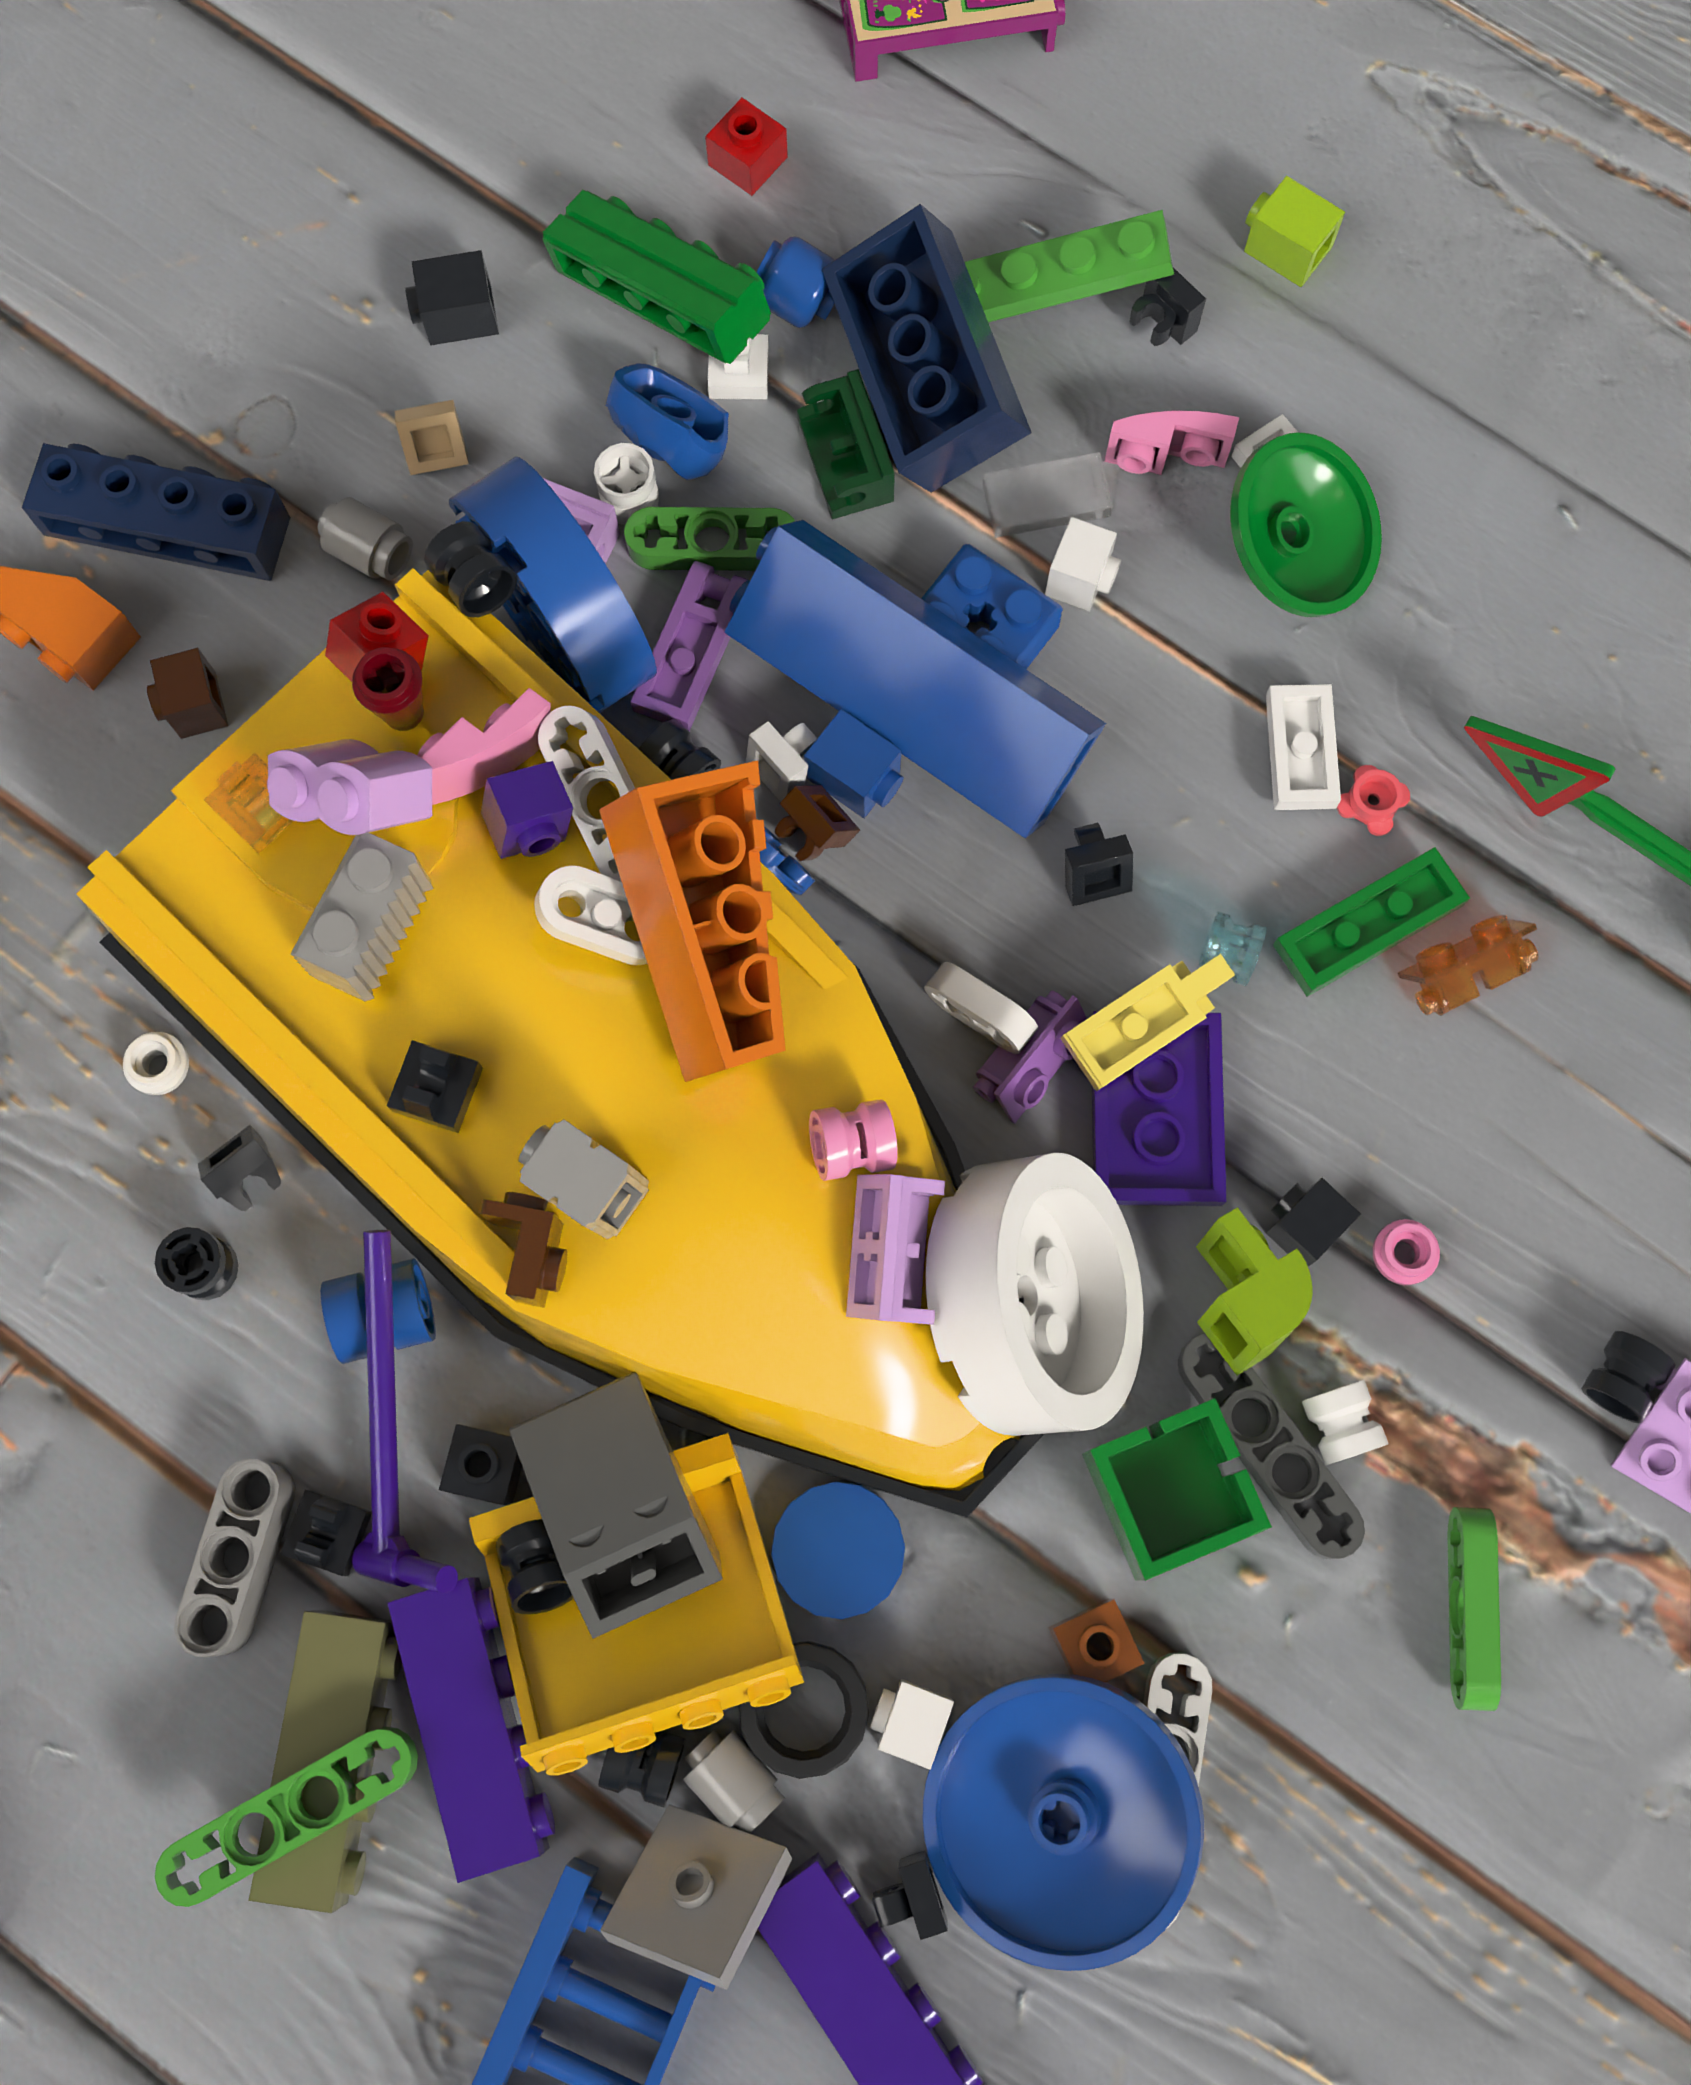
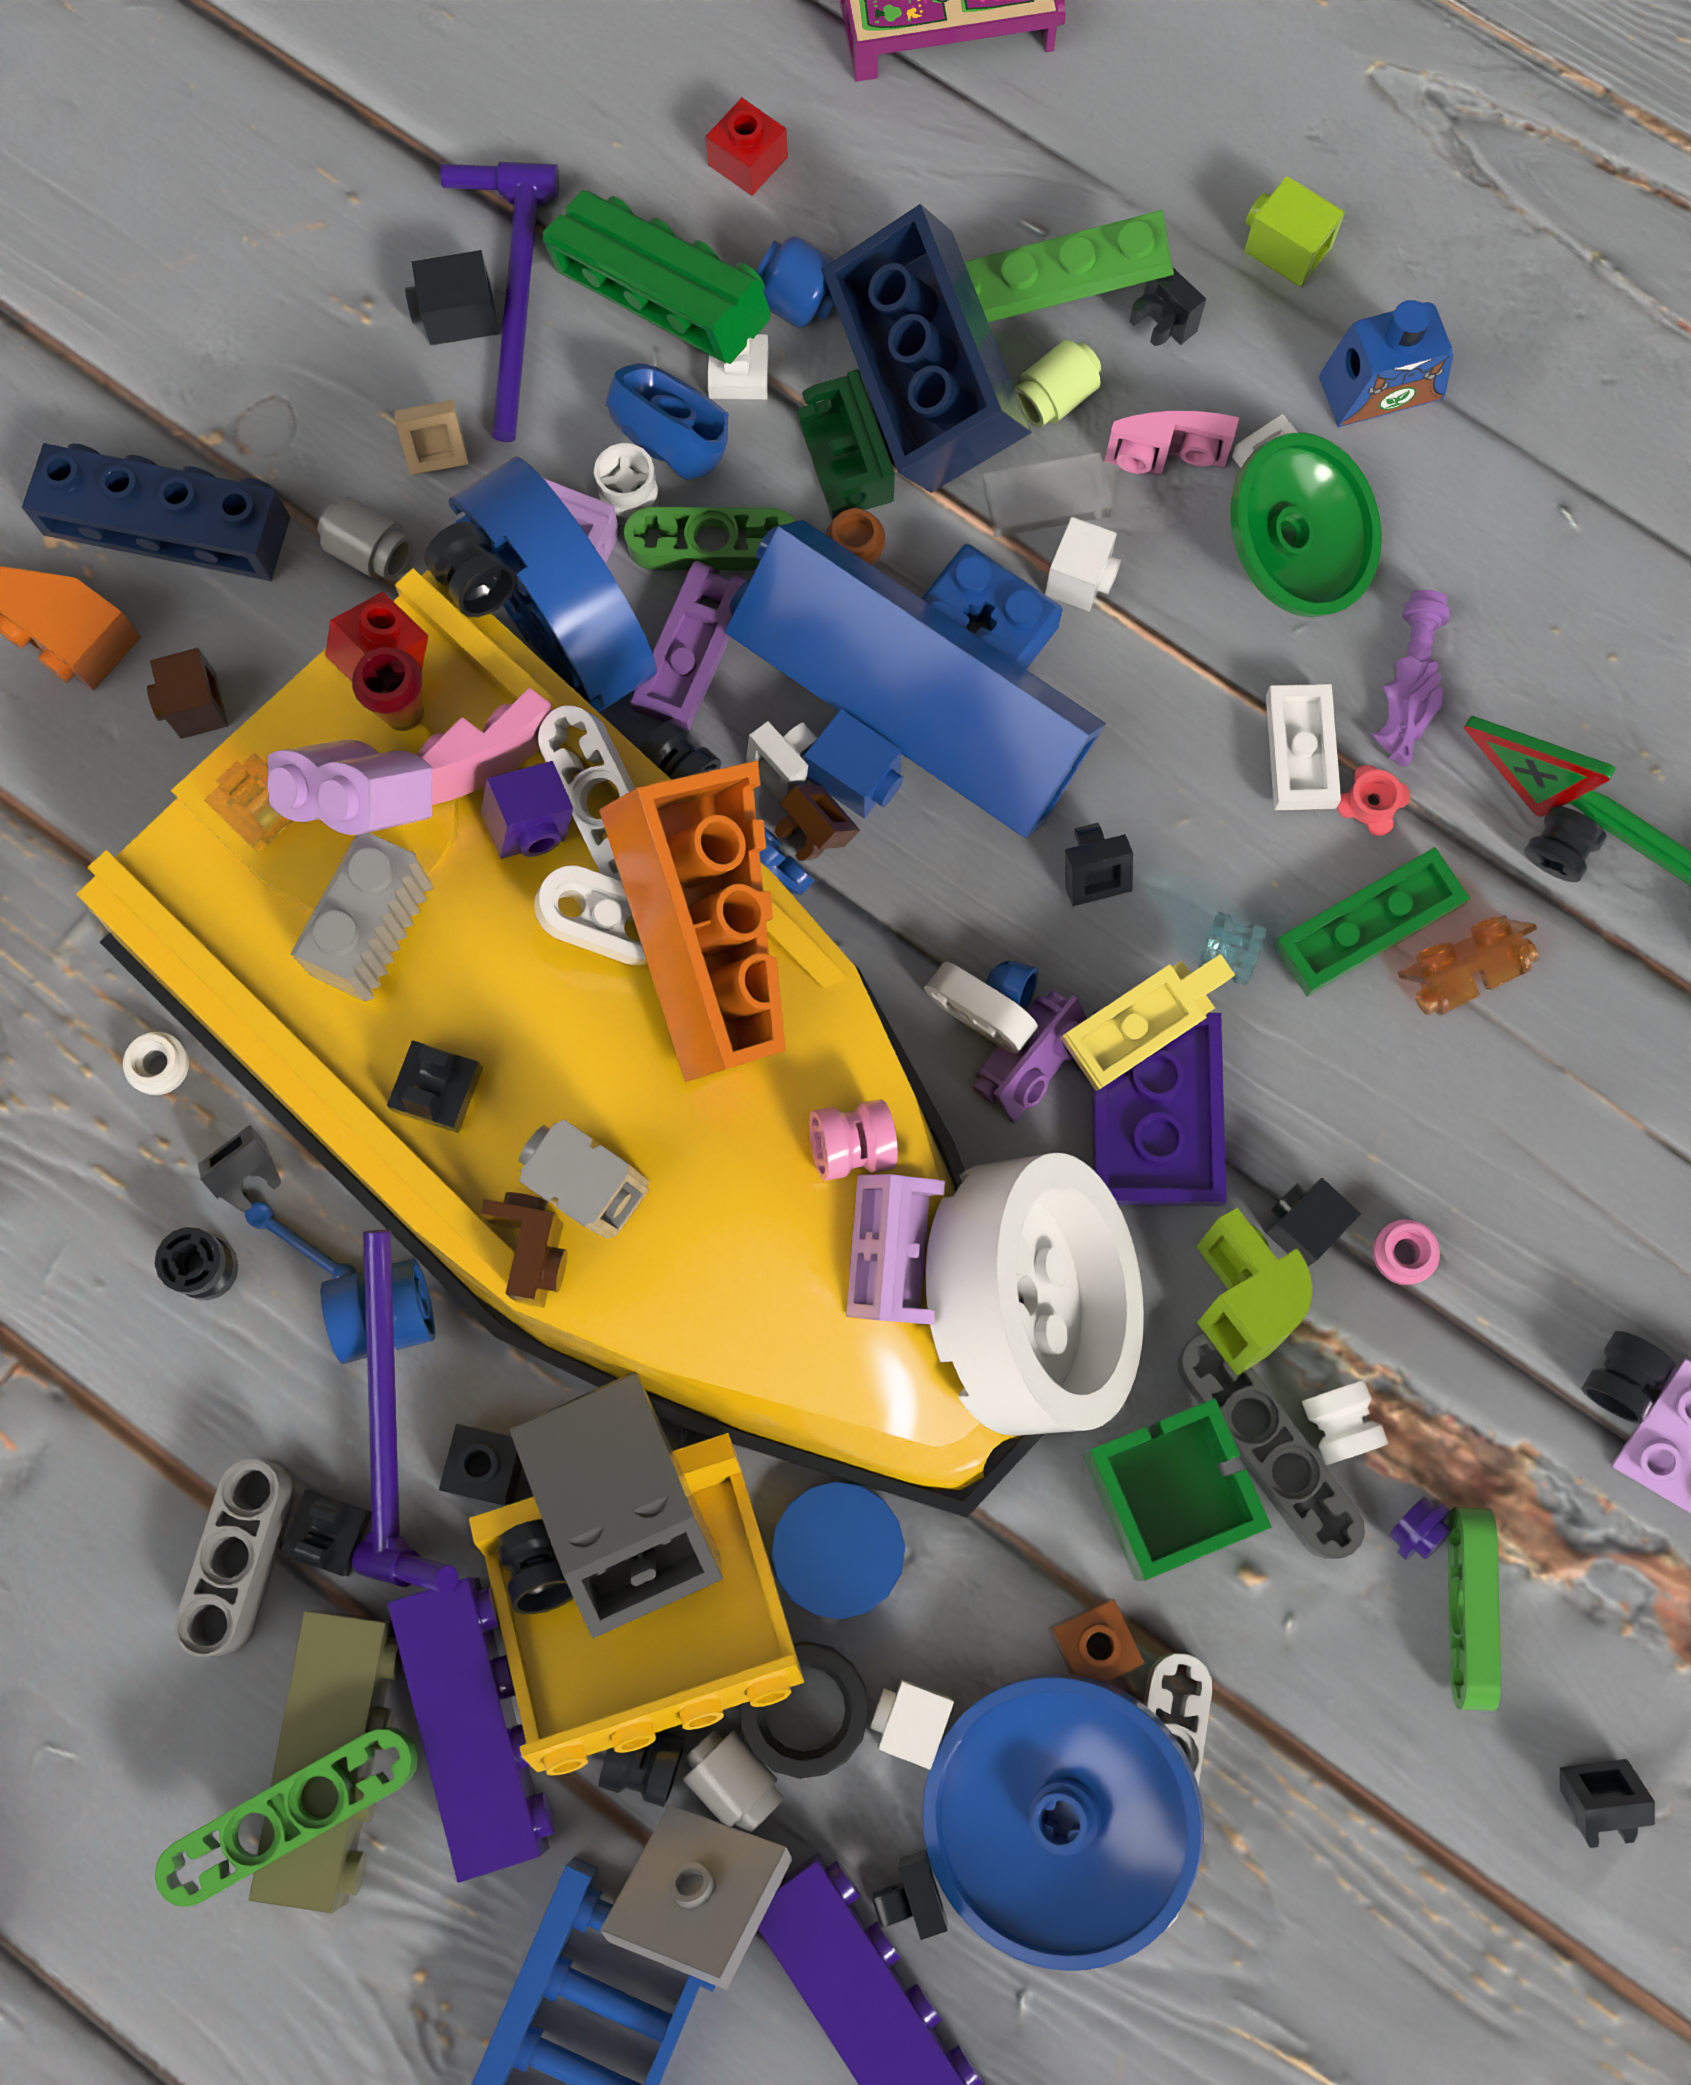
(262, 1216): none -> blue hinge
(525, 187): none -> dark purple bar
(858, 533): none -> dark orange plate
(1014, 981): none -> blue hinge
(1058, 382): none -> yellowish green brick
(1388, 364): none -> blue torso
(1414, 692): none -> medium lavender piece
(1421, 1529): none -> dark purple plate
(1565, 843): none -> black wheel
(1607, 1799): none -> black tile

